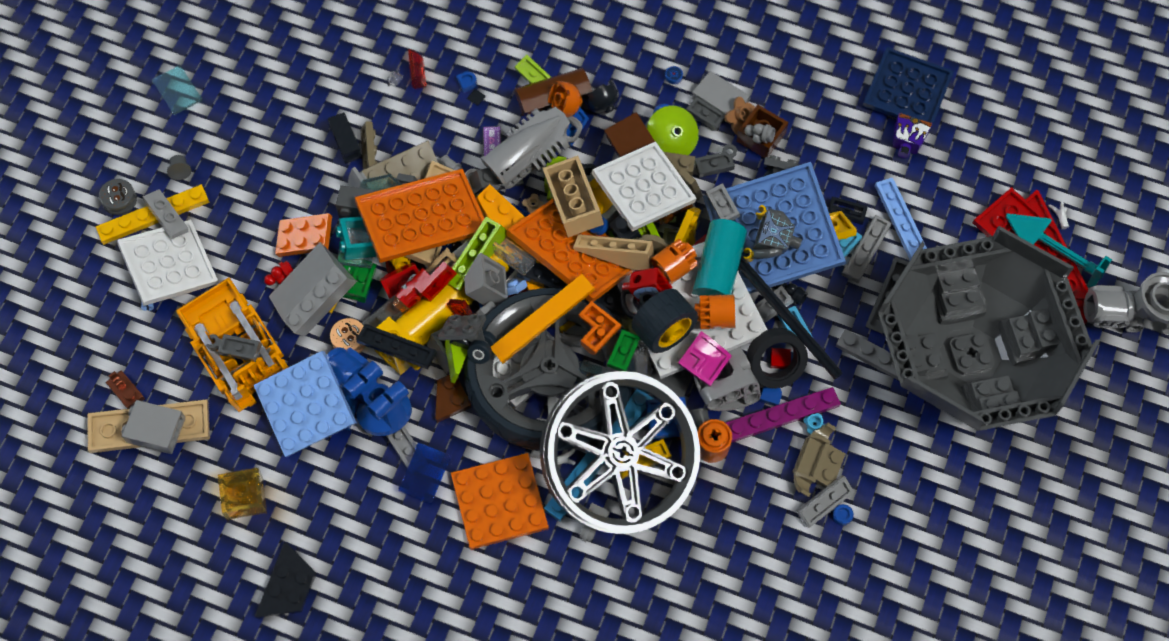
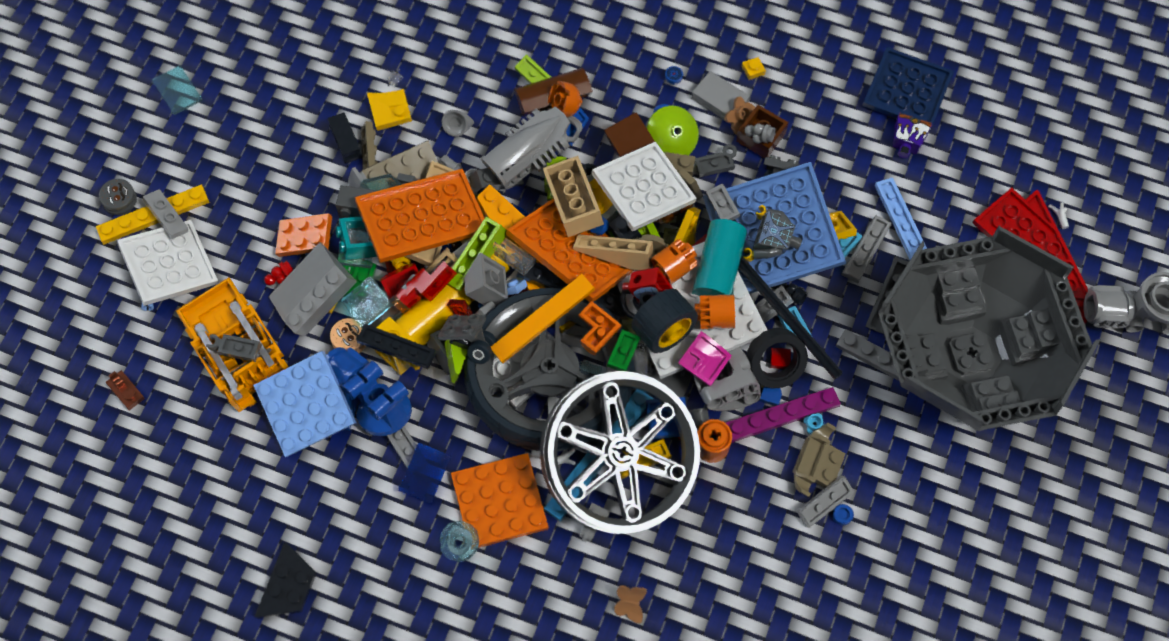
(106, 426): tan plate -> none
(153, 426): light grey brick -> none
(178, 168): dark grey piece -> none
(242, 493): clear yellow brick -> none
(367, 302): none -> clear light blue plate
(389, 109): none -> yellow plate
(417, 69): clear red slope -> none
(450, 399): reddish brown wing -> none
(456, 122): none -> light grey piece
(467, 81): blue tile -> none
(468, 546): none -> clear light blue tile
(476, 97): black sticker -> none
(491, 138): medium lavender tile -> none
(533, 199): tan plate -> none
(602, 98): black cylinder -> none
(630, 602): none -> medium nougat animal
(706, 113): dark grey plate -> none
(753, 68): none -> yellow plate
(853, 216): black tile -> none
(1032, 229): teal piece -> none

